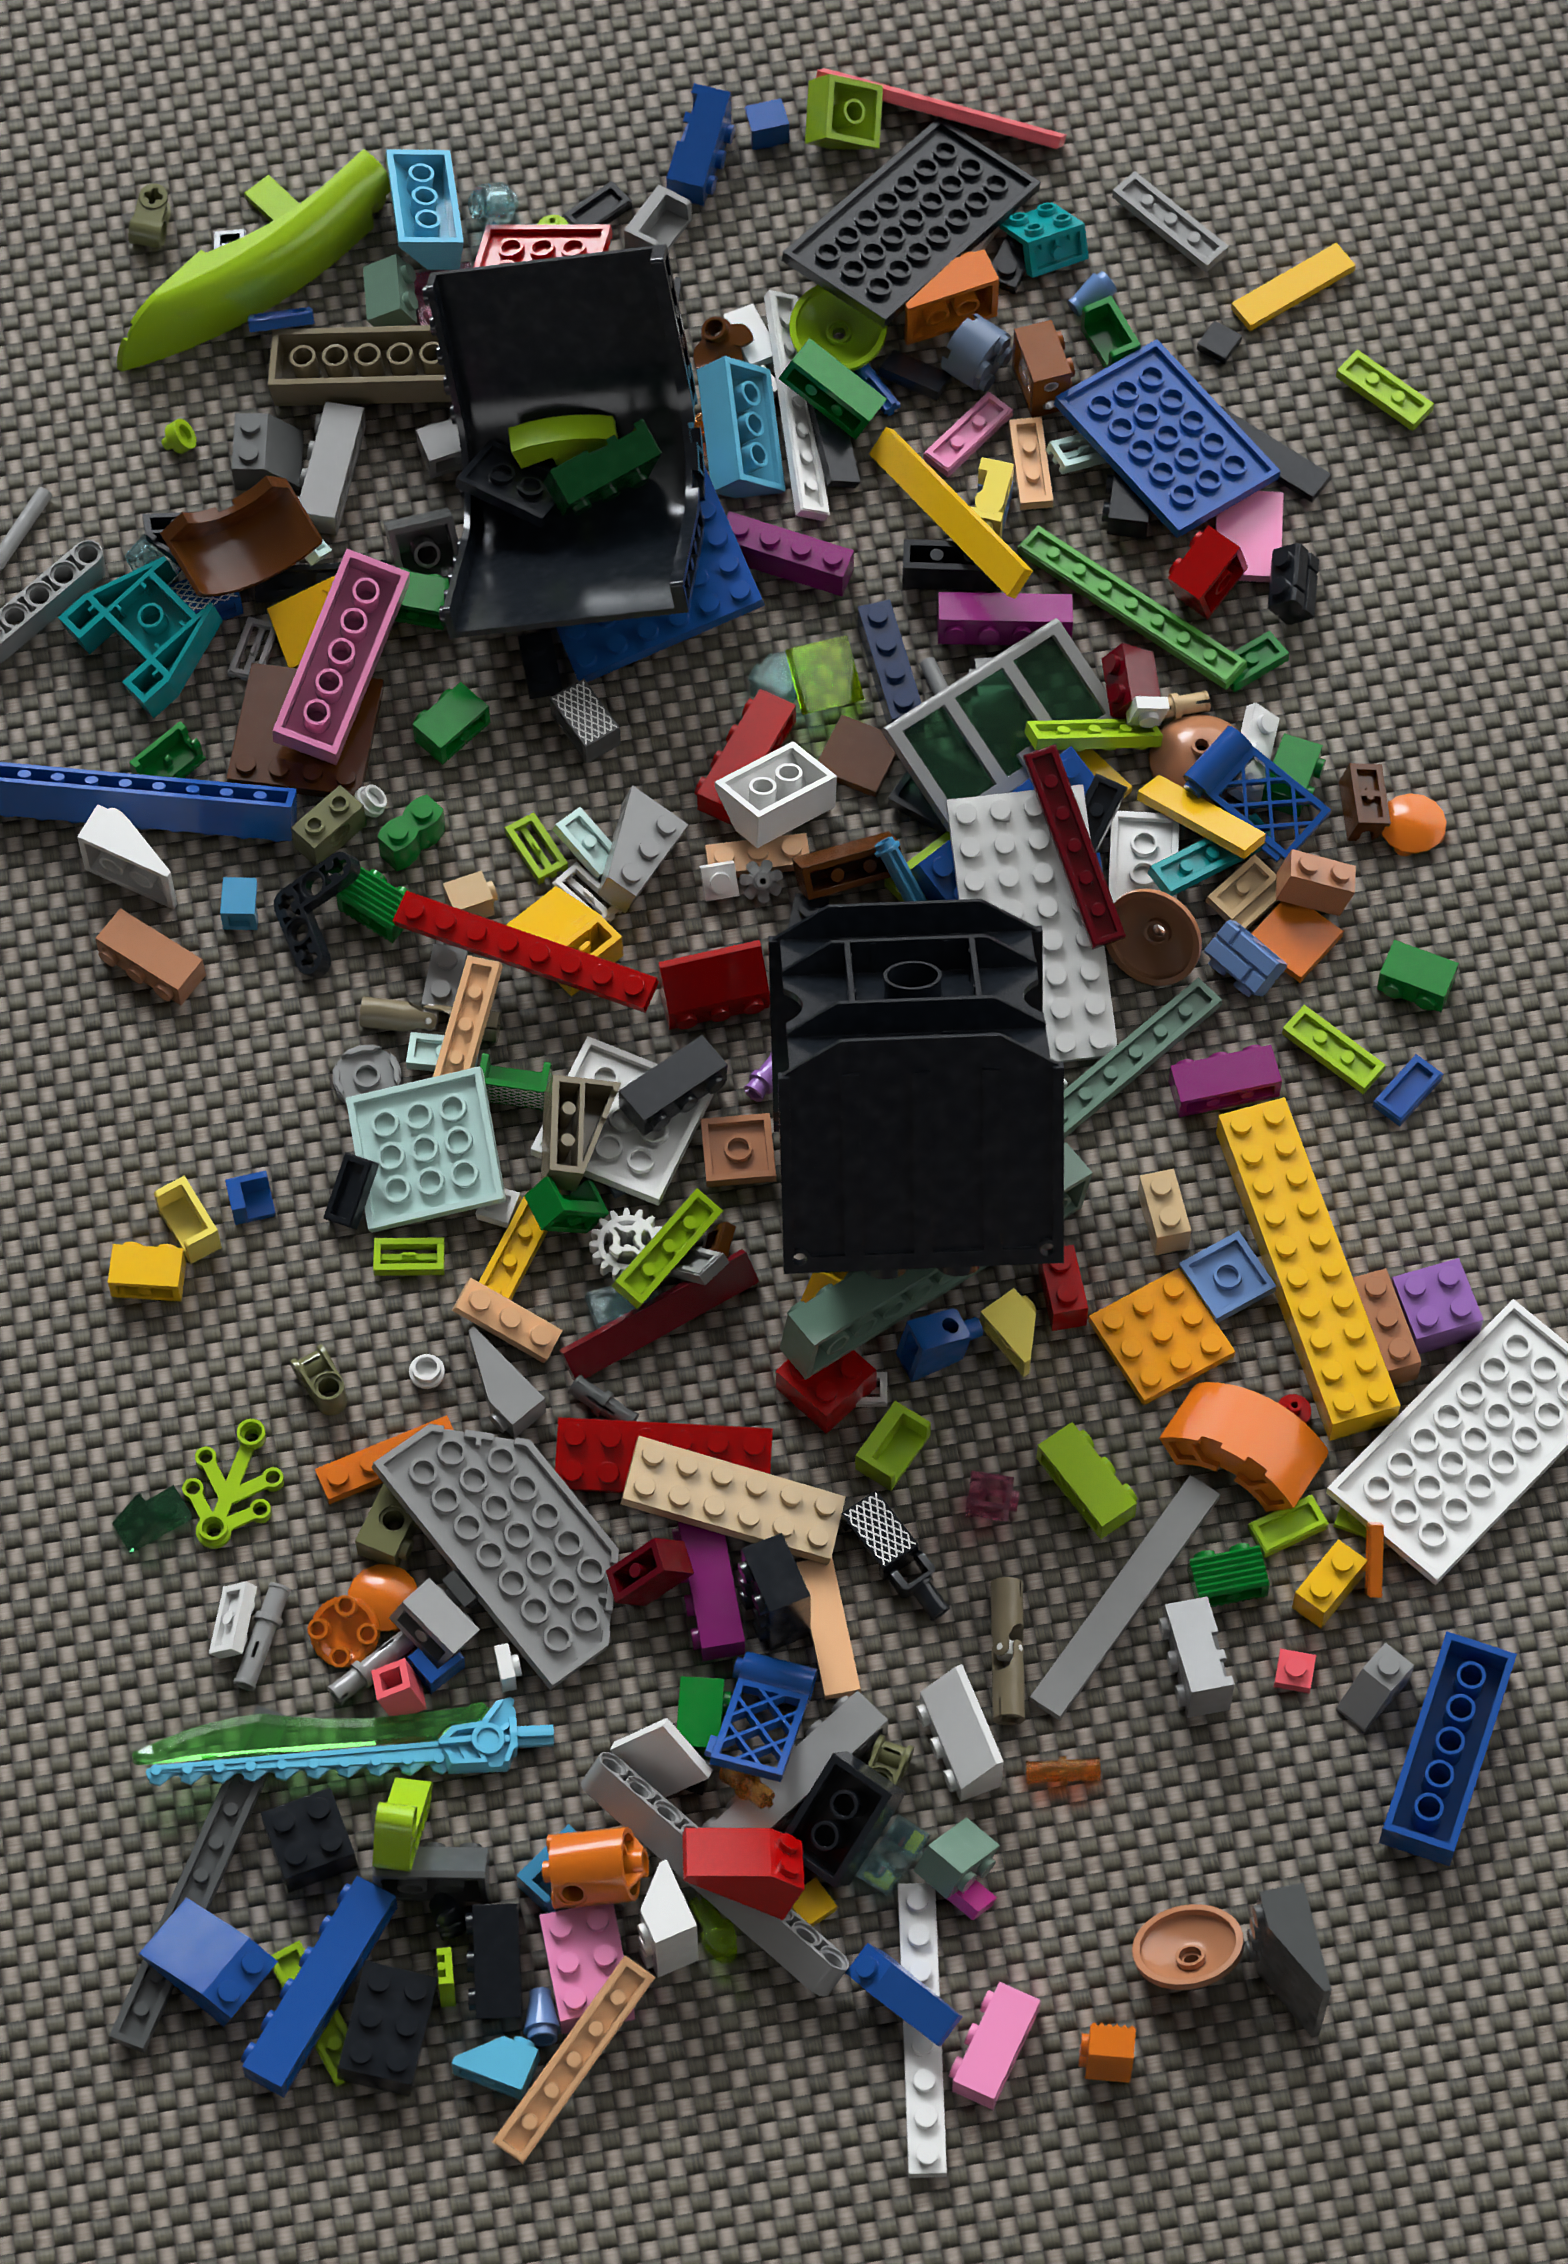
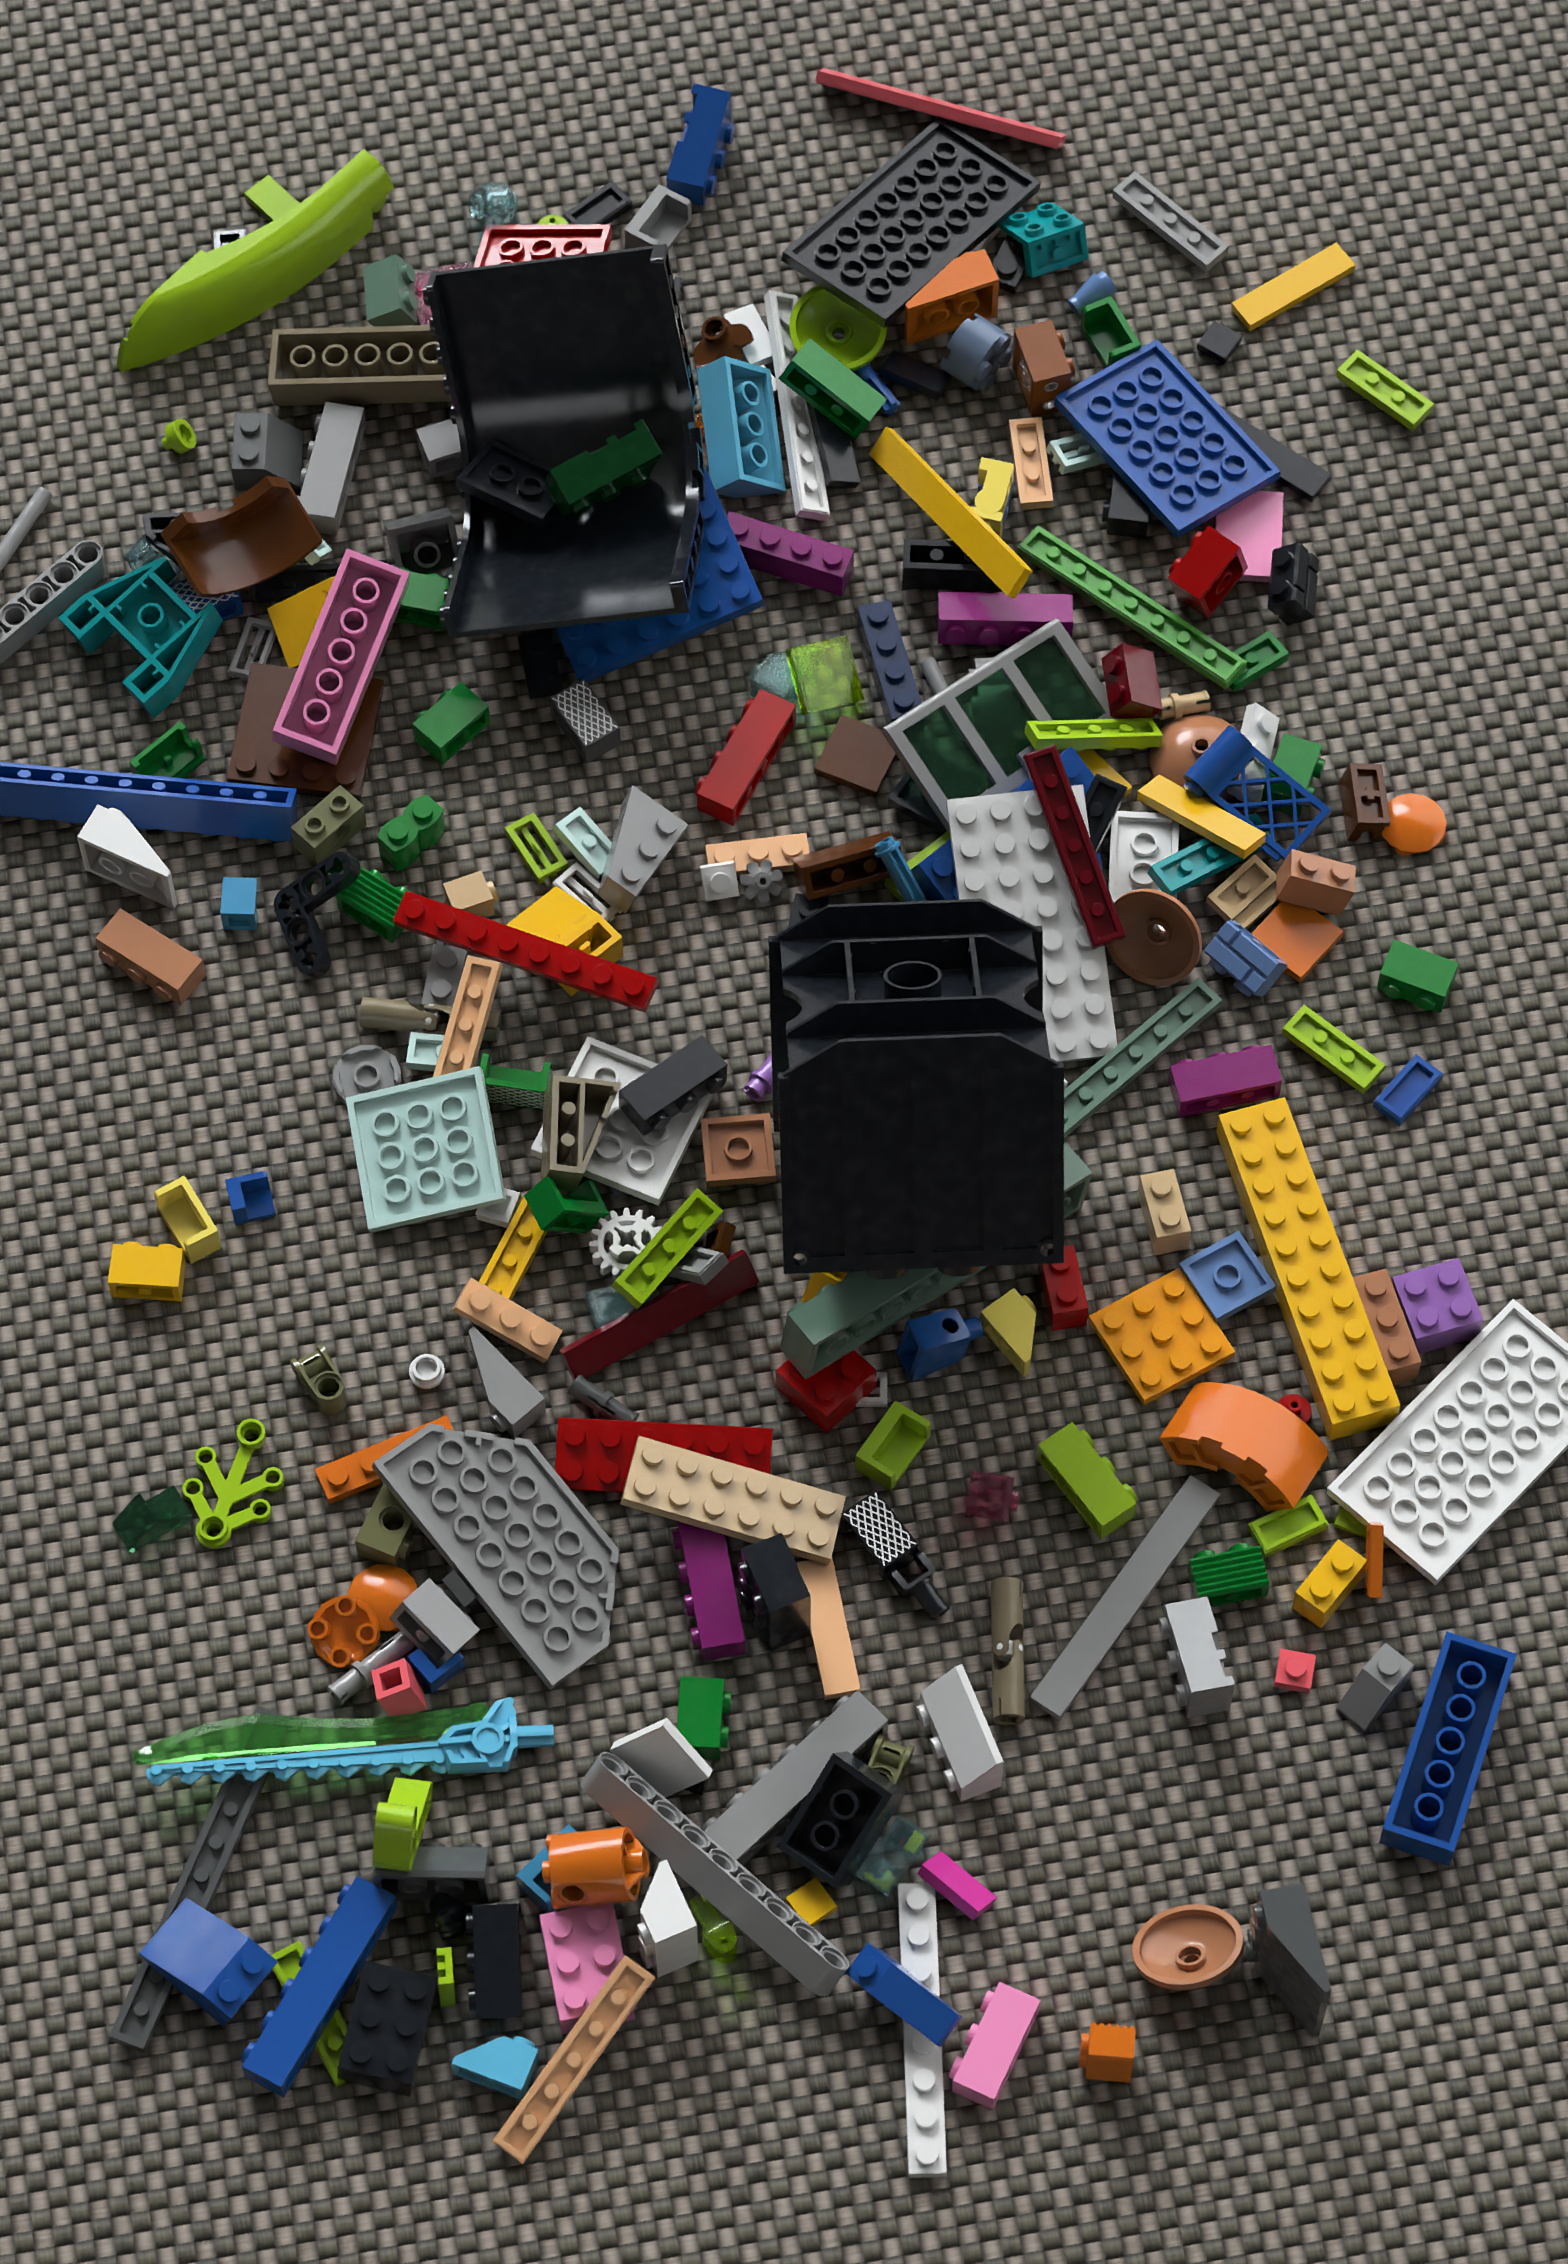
(150, 217): olive piece -> none
(233, 1620): white plate -> none
(267, 1622): light grey pin -> none
(280, 319): blue tile -> none
(309, 1840): black brick -> none
(351, 1191): black tile -> none
(372, 799): white plate -> none
(409, 1262): lime tile -> none
(426, 207): medium azure slope -> none
(508, 1667): white plate -> none
(541, 2018): medium blue cone -> none
(559, 437): lime slope -> none
(649, 1572): dark red brick -> none
(714, 985): red slope -> none
(746, 1866): red slope -> none
(748, 1787): clear orange axle -> none
(767, 124): blue panel -> none
(774, 1683): blue piece -> none
(777, 794): white slope -> none
(843, 113): lime slope -> none
(957, 1858): sand green brick -> none
(968, 434): bright pink tile -> none
(1063, 1770): clear orange pin -> none
(1147, 711): white plate -> none

